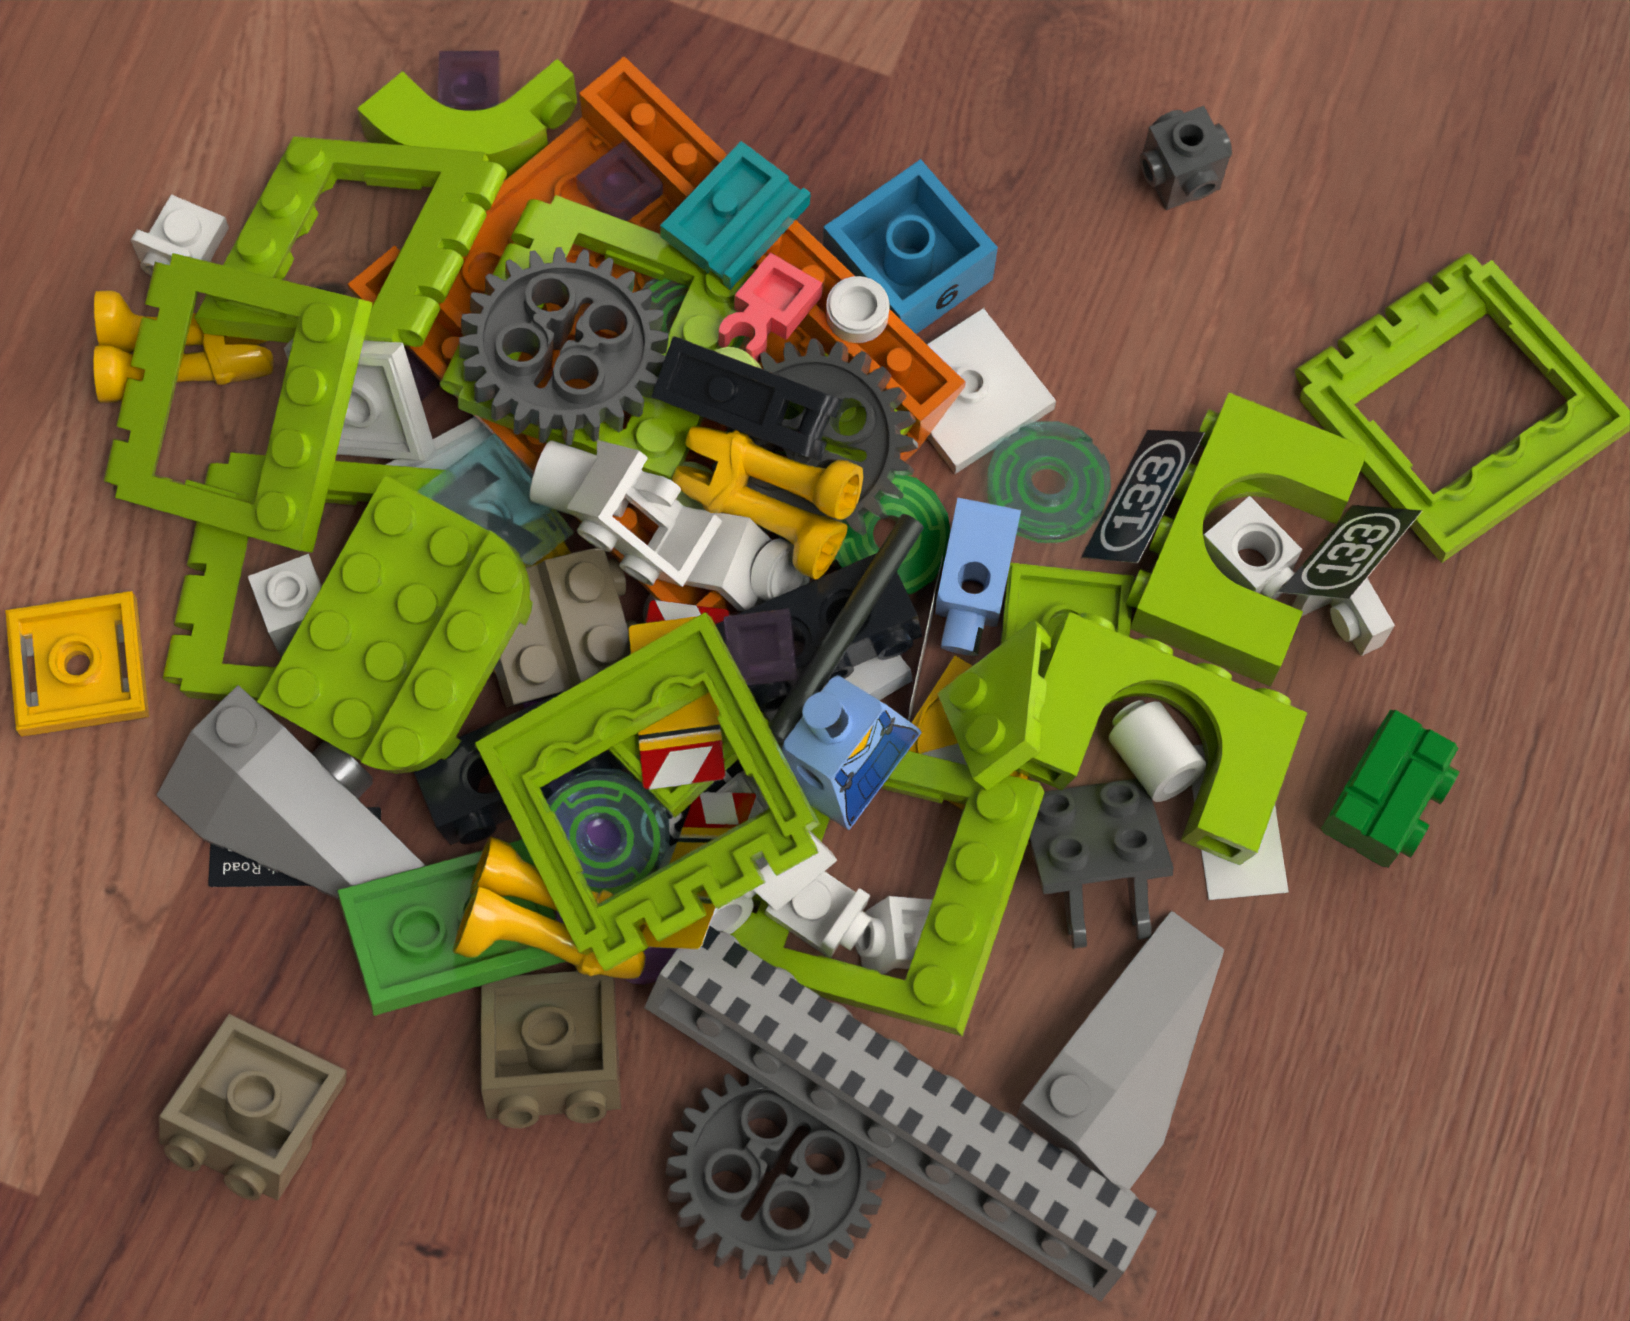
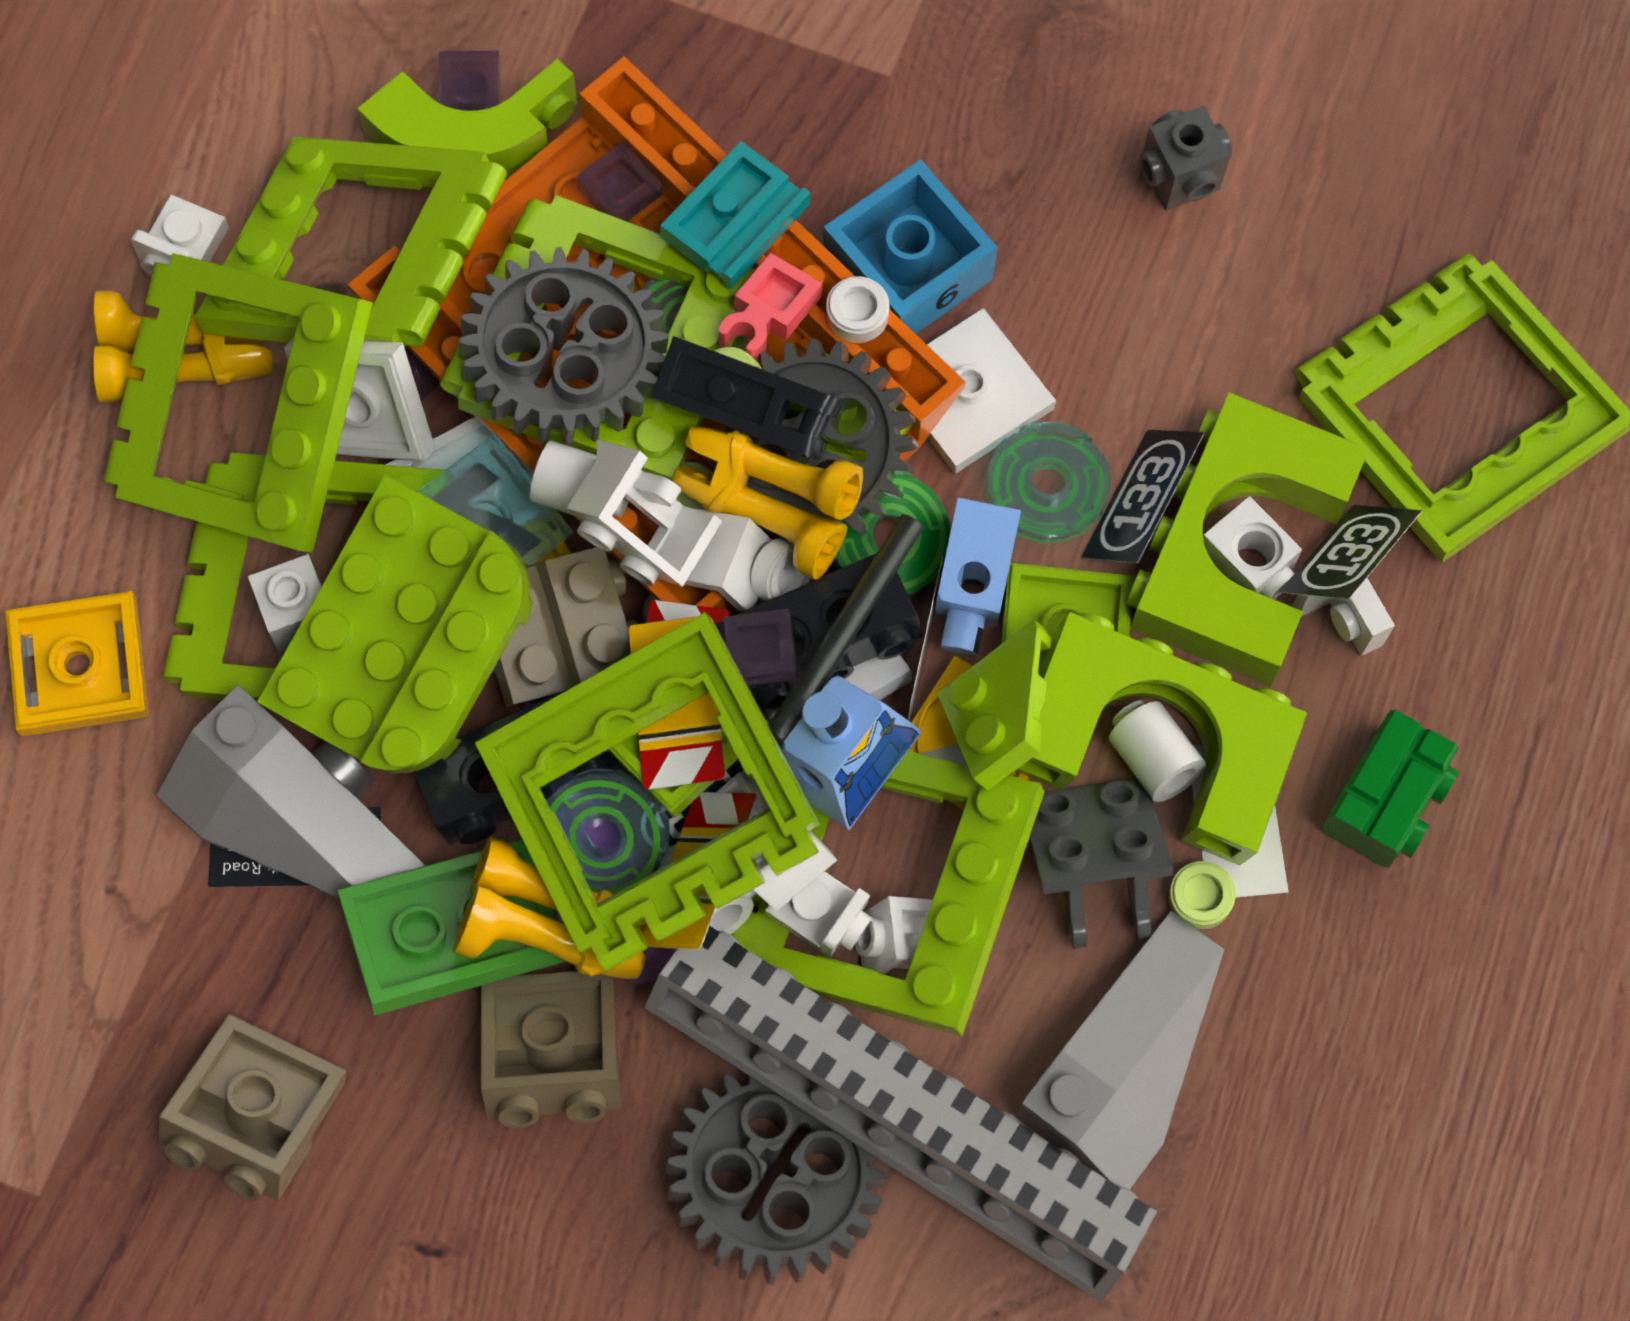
(1202, 894): none -> yellowish green tile

